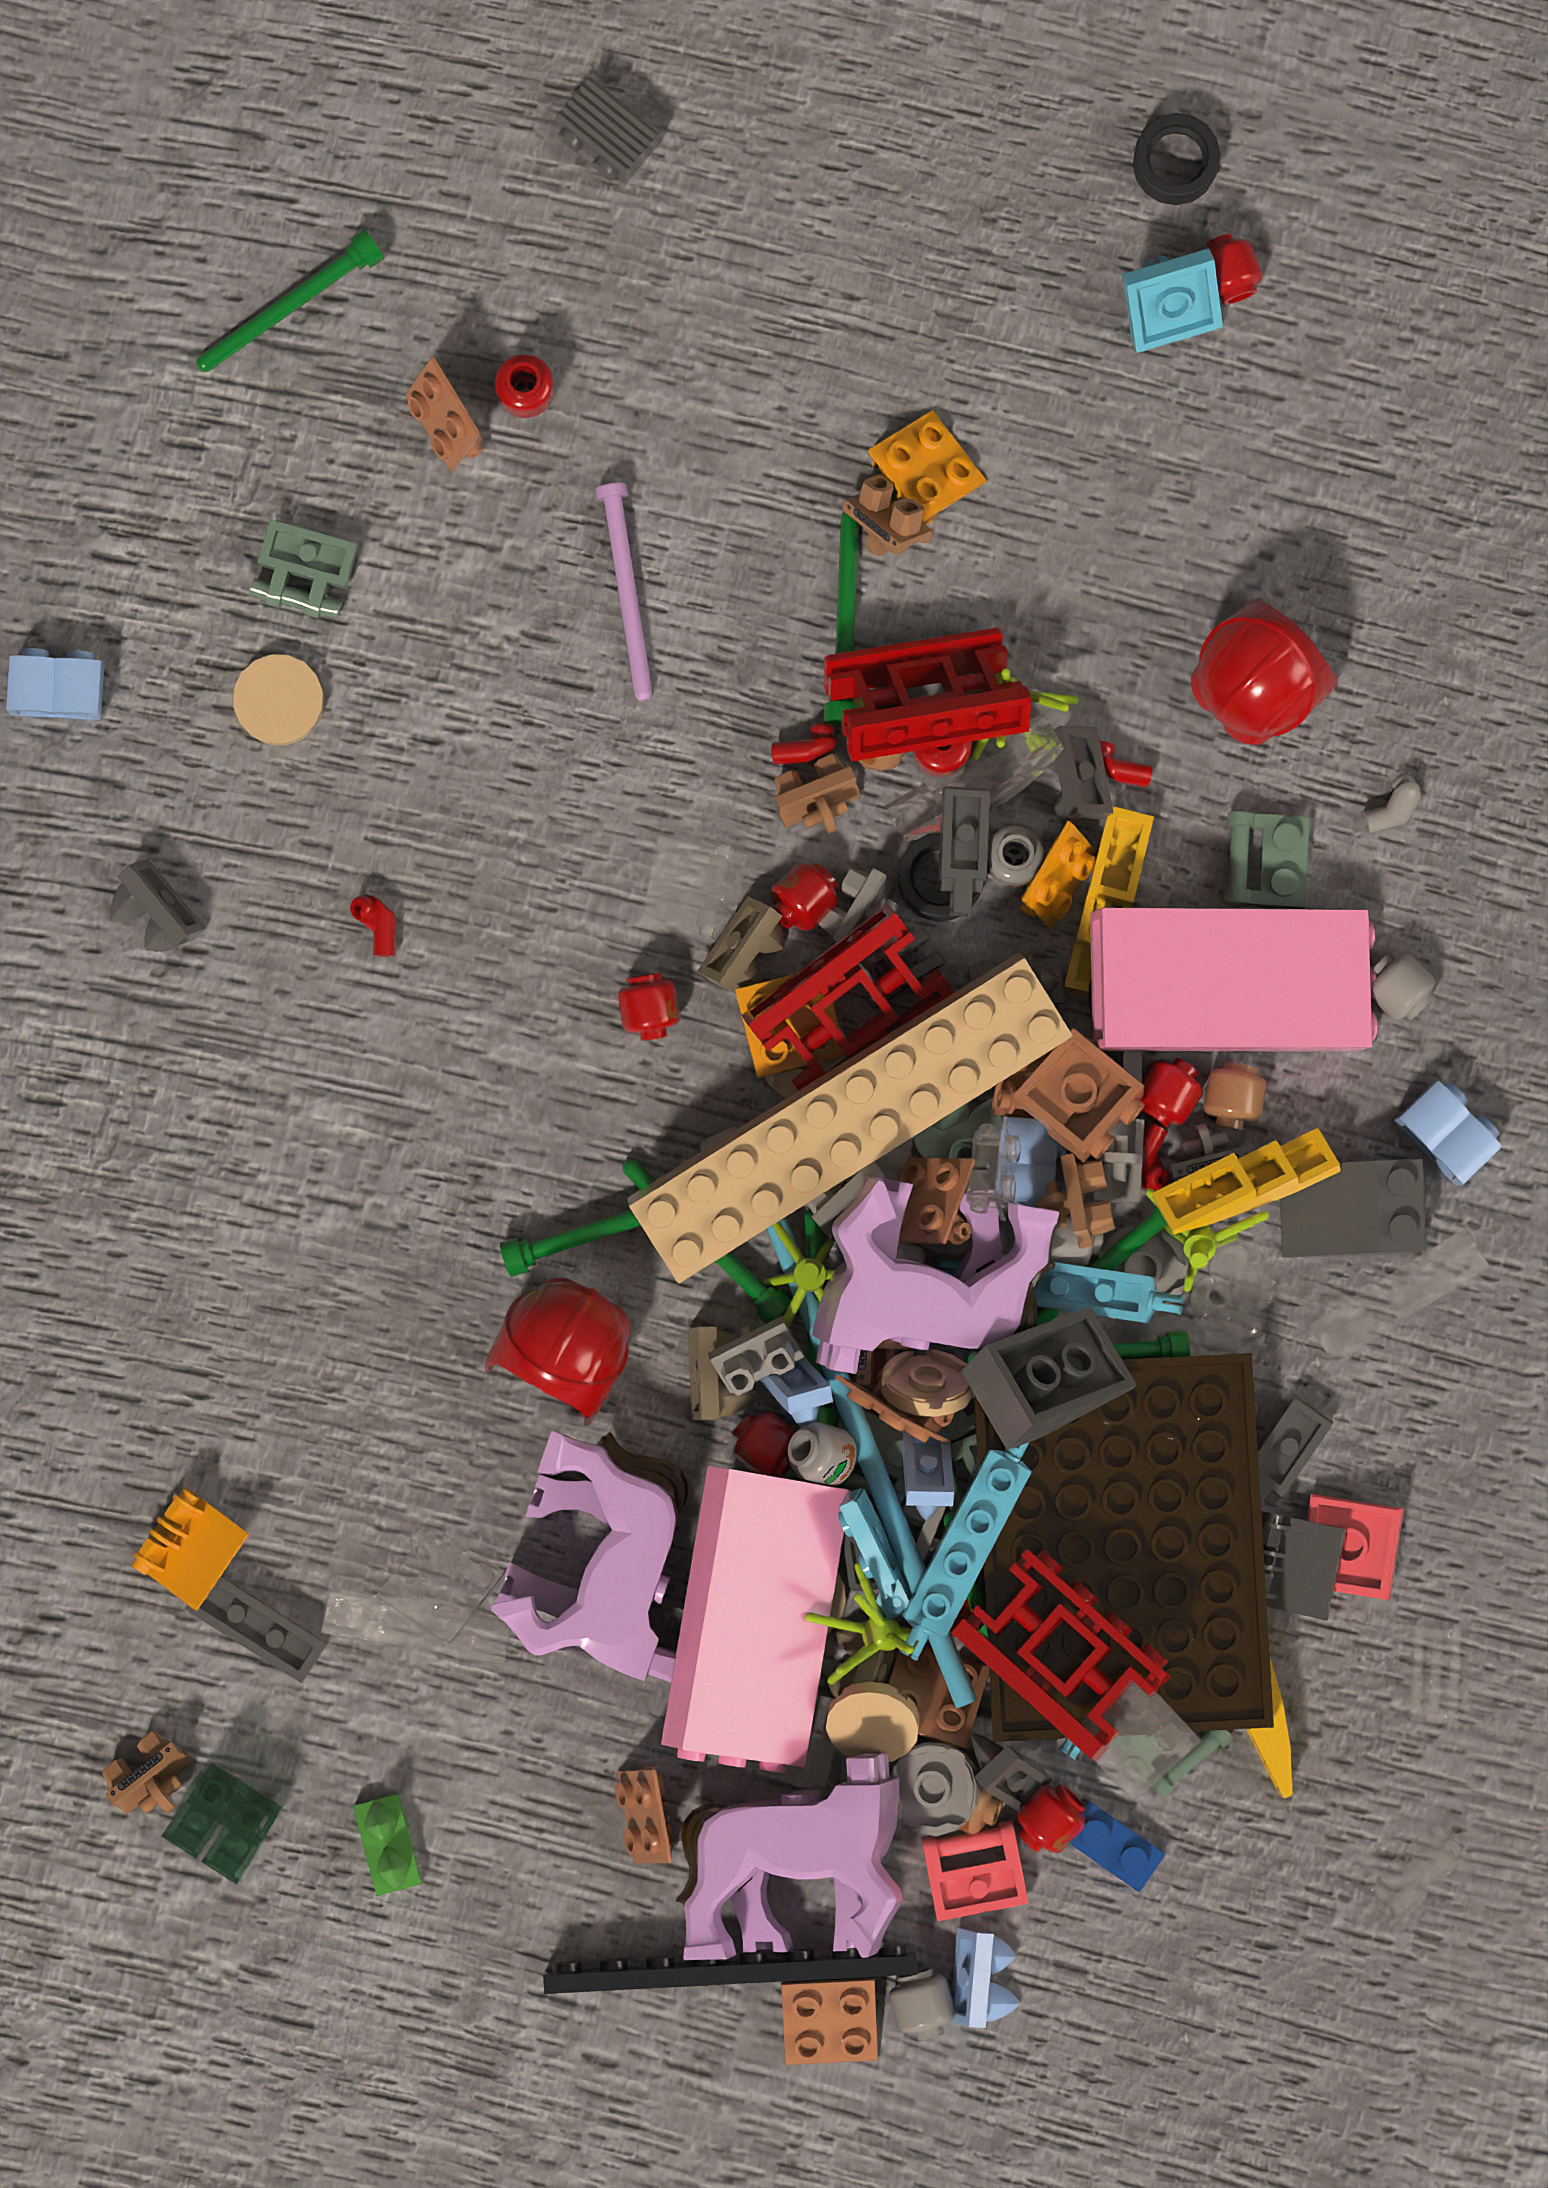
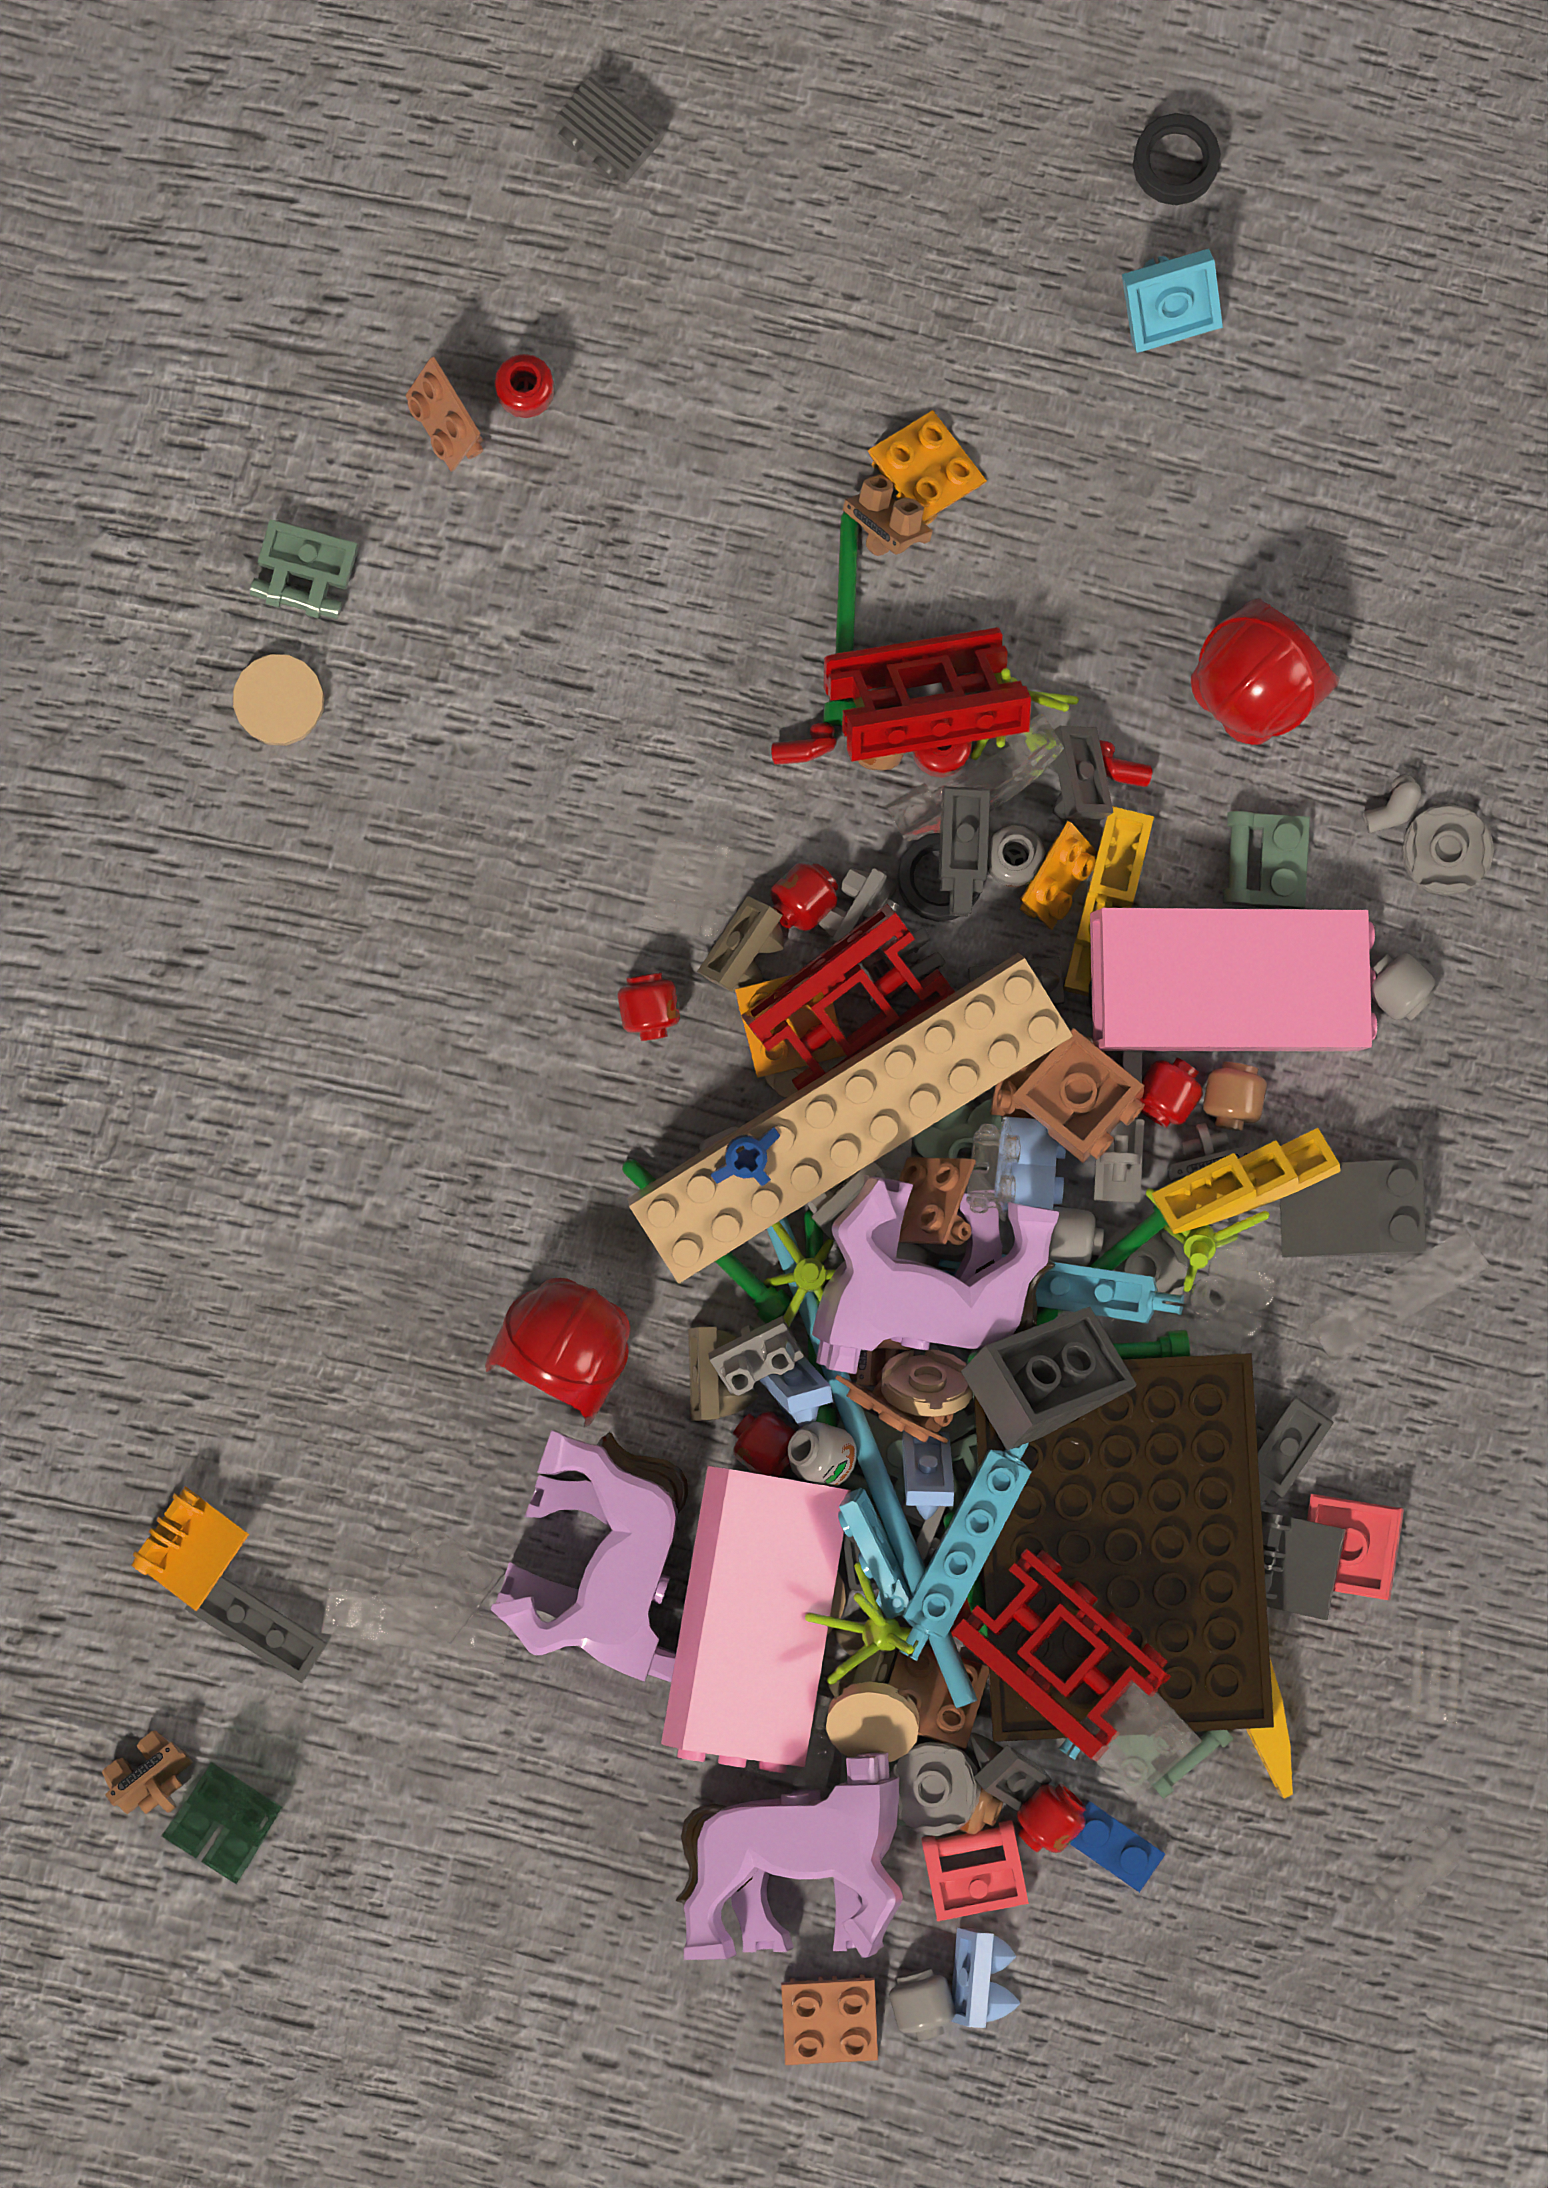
(55, 686): light blue brick -> none
(148, 892): dark grey tile -> none
(360, 253): green piece -> none
(379, 920): red arm -> none
(387, 1844): bright green tile -> none
(522, 1254): green piece -> none
(612, 497): lavender bar -> none
(646, 1833): nougat hinge -> none
(749, 1161): none -> blue piece
(751, 1968): black plate -> none
(819, 799): medium nougat hips -> none
(1086, 1218): medium nougat hips -> none
(1153, 1173): red arm -> none
(1235, 267): red head -> none
(1447, 850): none -> light grey tile
(1449, 1132): light blue brick -> none

